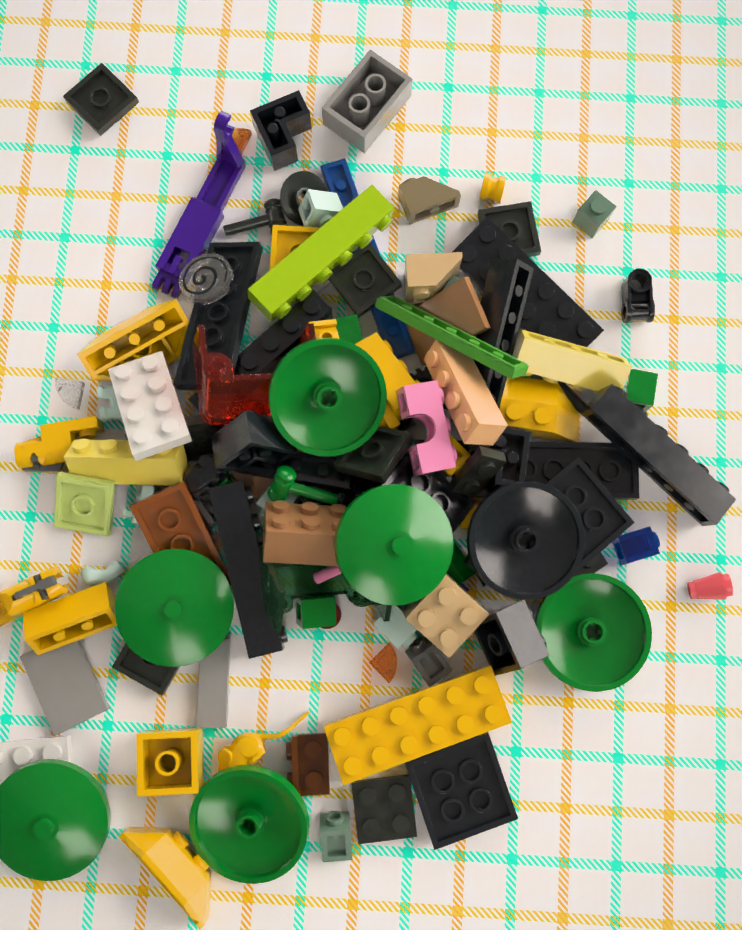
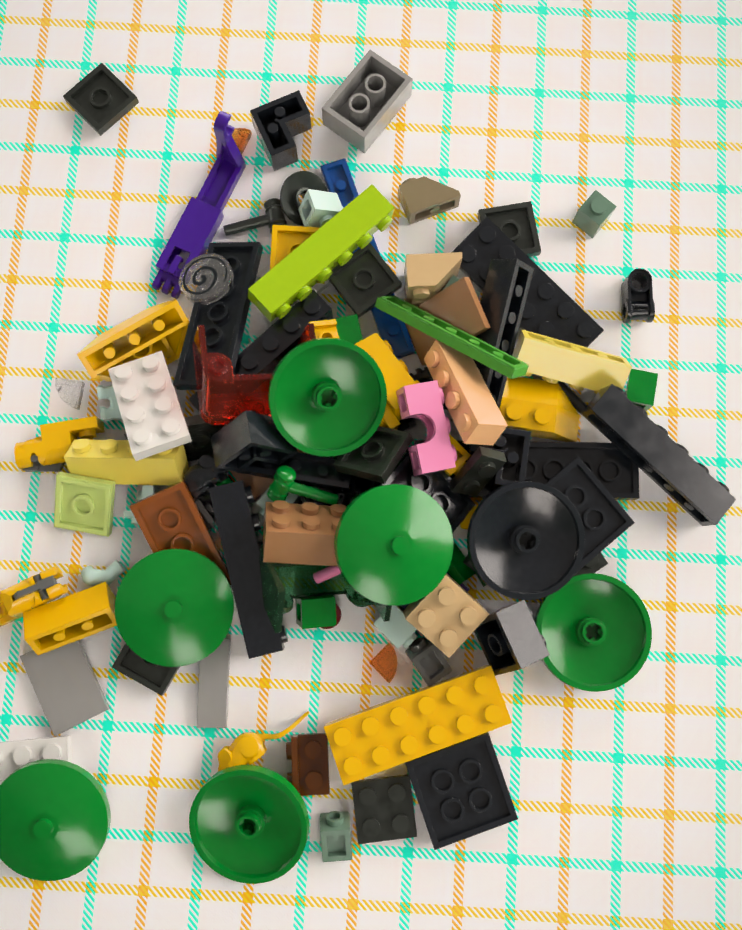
(169, 761): yellow brick -> none
(174, 867): yellow wedge -> none
(492, 188): yellow wheel -> none
(636, 545): clear blue brick -> none
(714, 586): coral cone -> none

